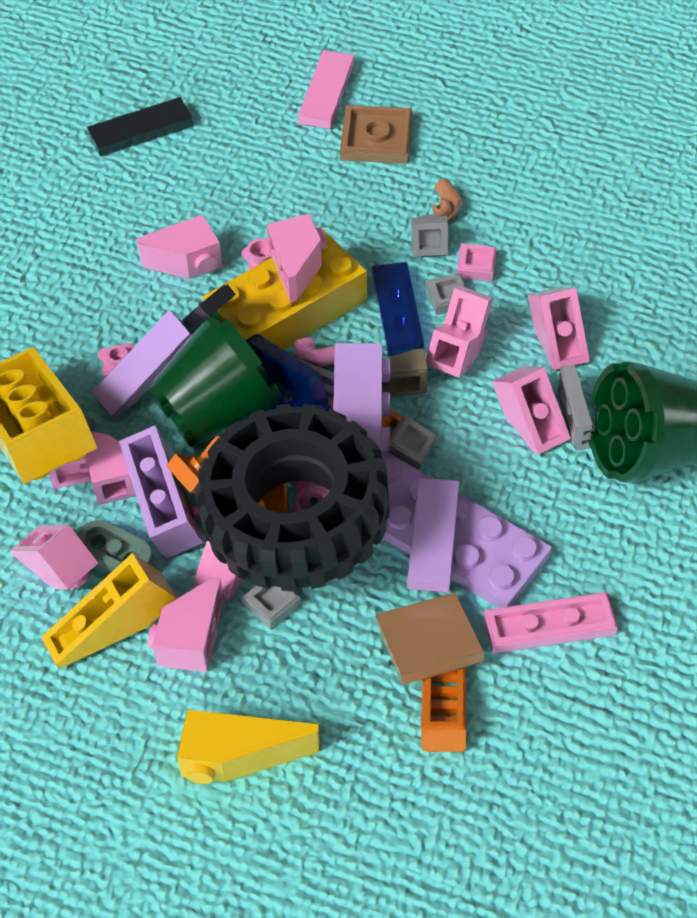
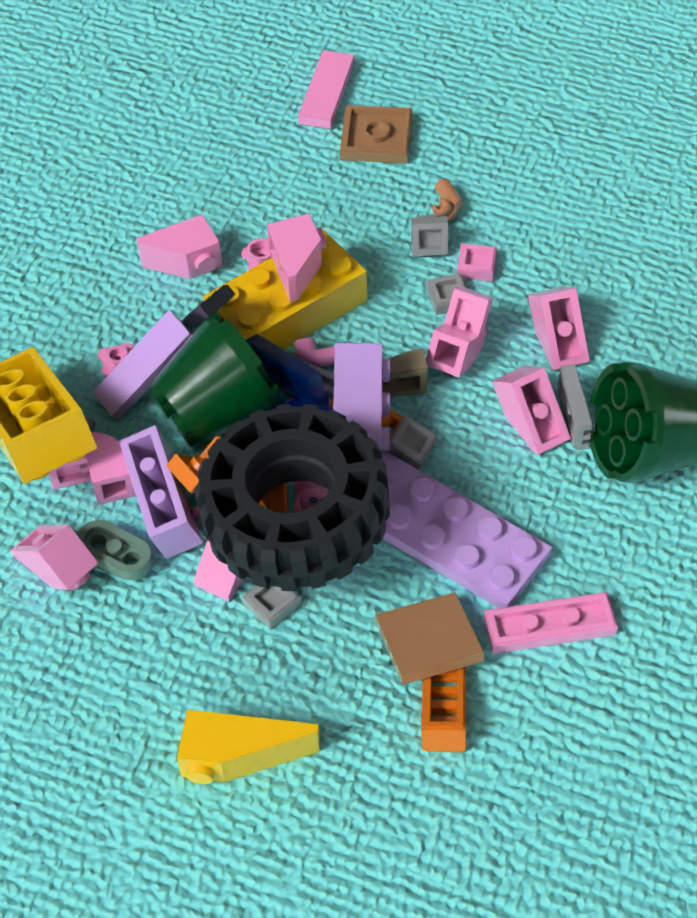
(110, 612): yellow slope -> none
(140, 126): black tile -> none
(188, 628): bright pink slope -> none
(397, 308): clear blue tile -> none
(433, 535): lavender tile -> none

